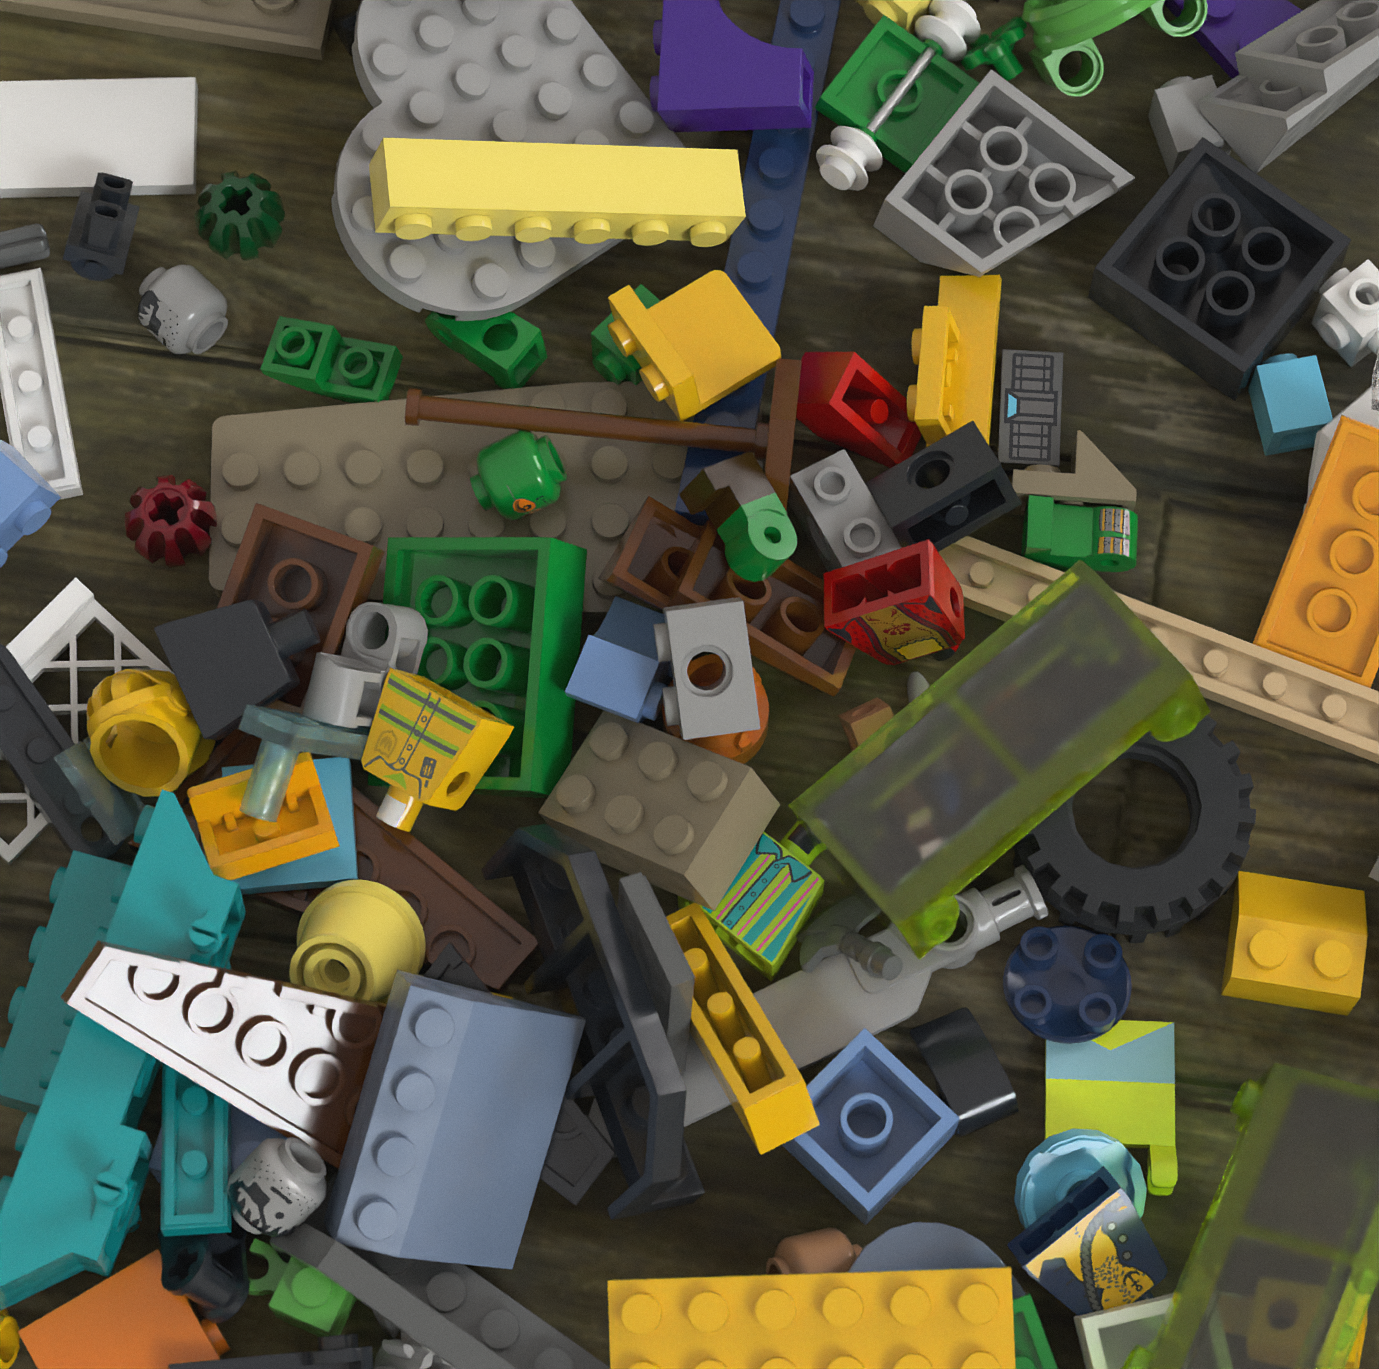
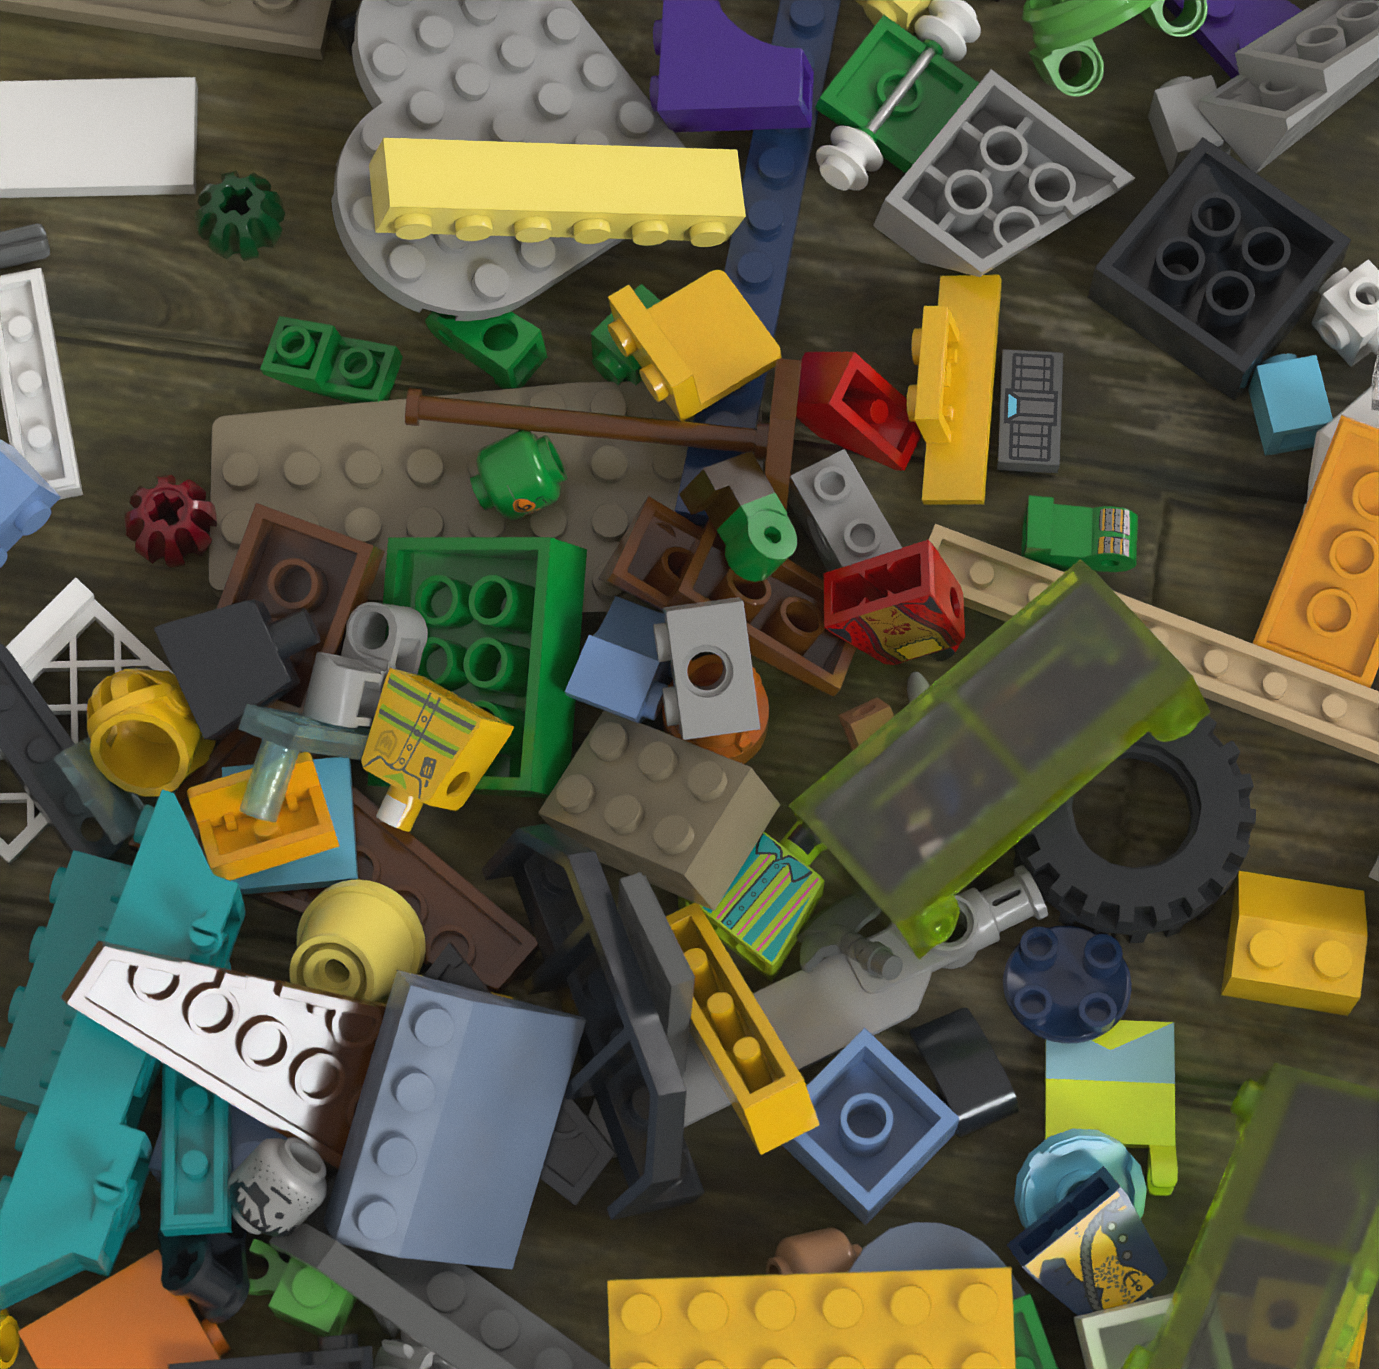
(102, 229): black hips -> none
(182, 309): light grey head -> none
(944, 490): black brick -> none
(997, 49): green plant -> none
(1090, 484): dark tan slope -> none

